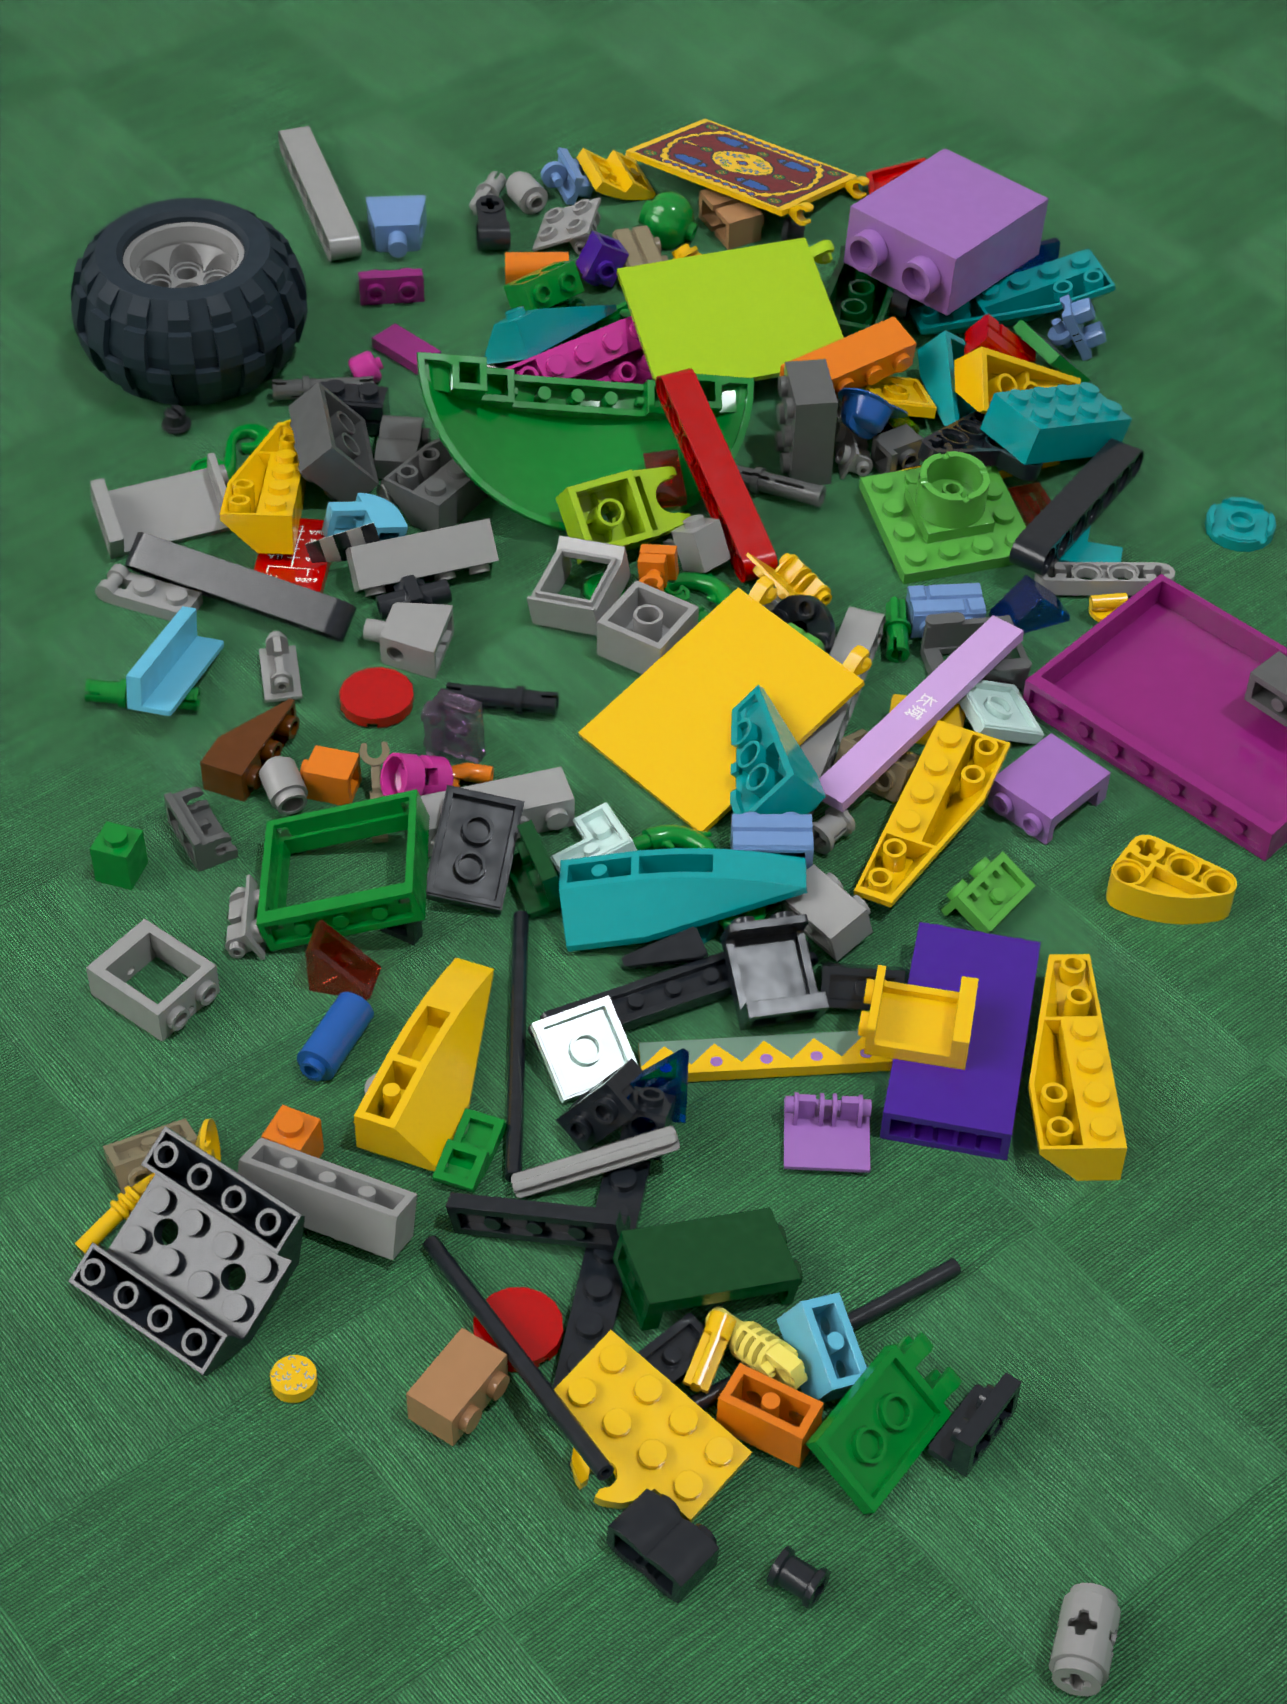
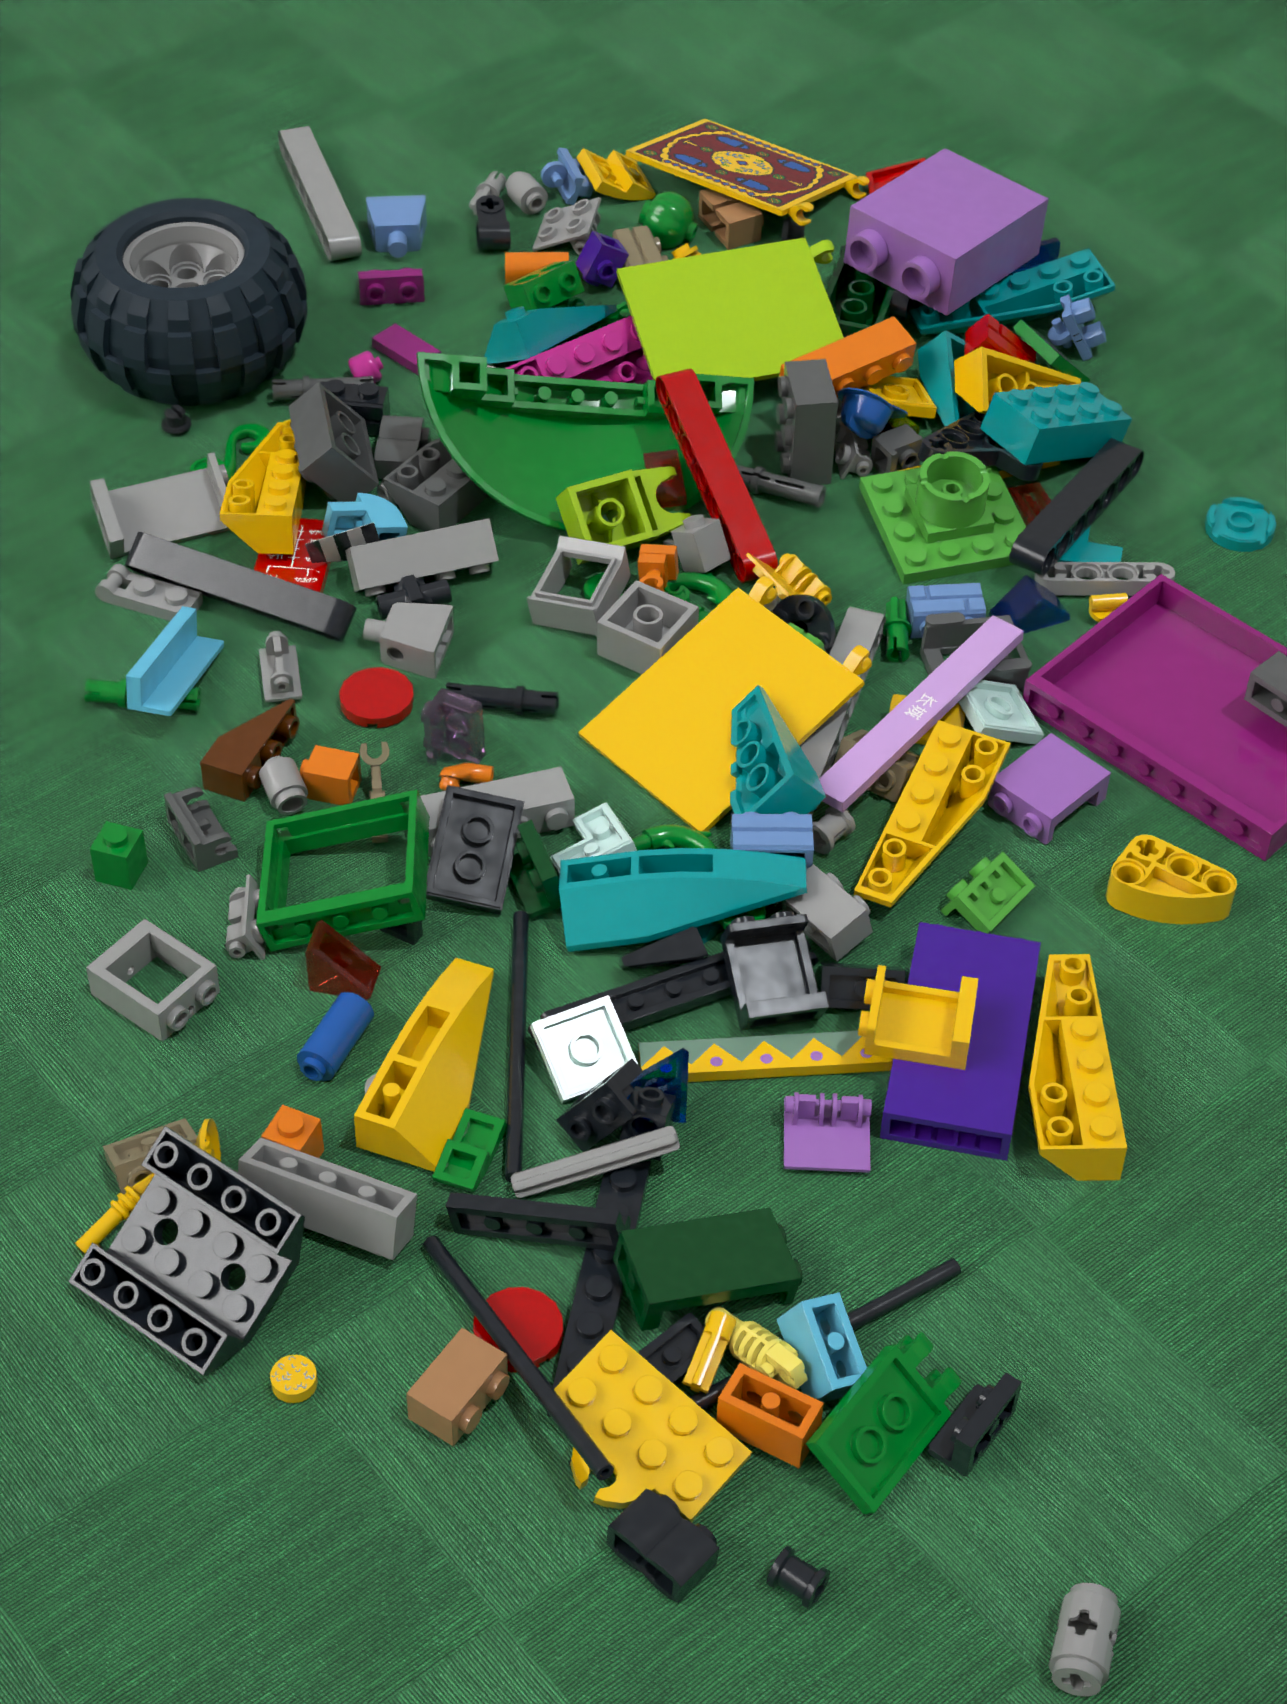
(410, 772): dark pink wheel -> none

